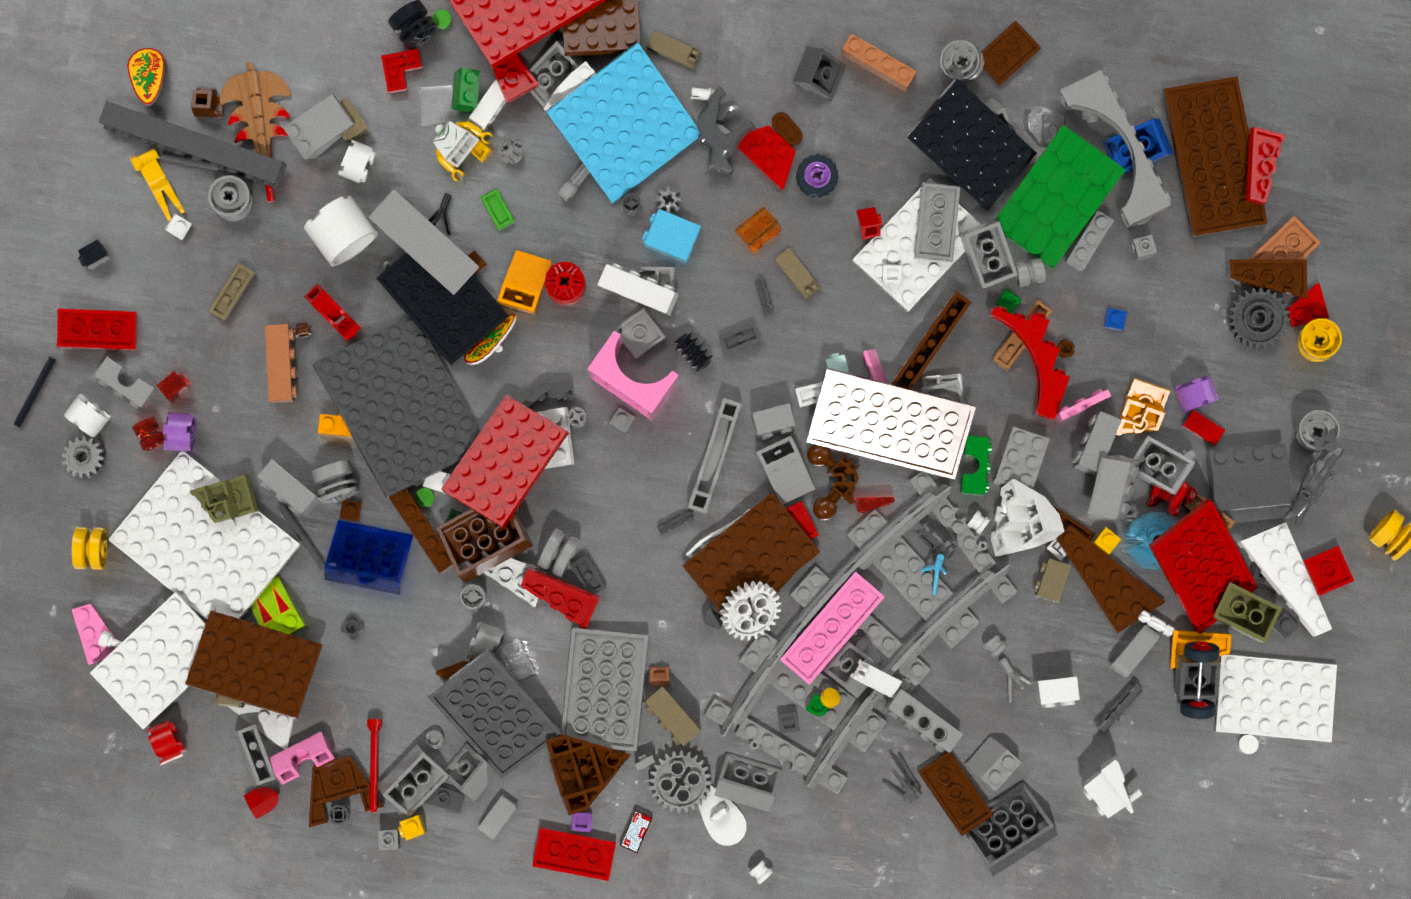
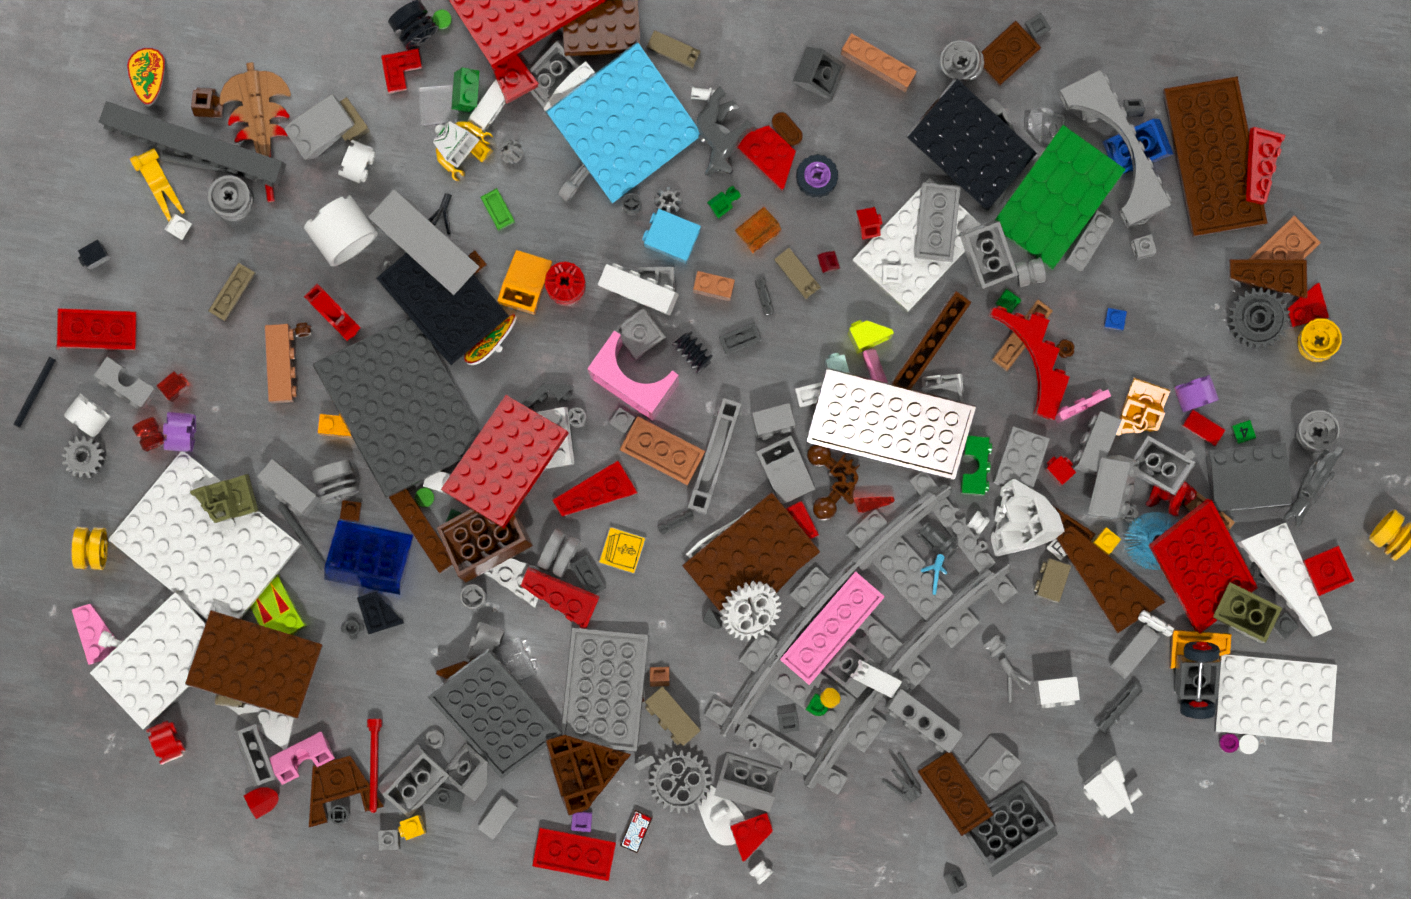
(377, 614): none -> black wing
(597, 490): none -> red wing
(622, 550): none -> yellow tile
(662, 450): none -> nougat plate
(713, 286): none -> nougat brick
(722, 202): none -> green plate
(750, 834): none -> red wing
(828, 261): none -> dark red plate
(867, 335): none -> neon yellow slope
(955, 881): none -> dark grey slope
(1037, 26): none -> dark grey plate
(1060, 469): none -> red brick
(1134, 107): none -> dark grey slope
(1228, 743): none -> magenta tile
(1243, 432): none -> green tile

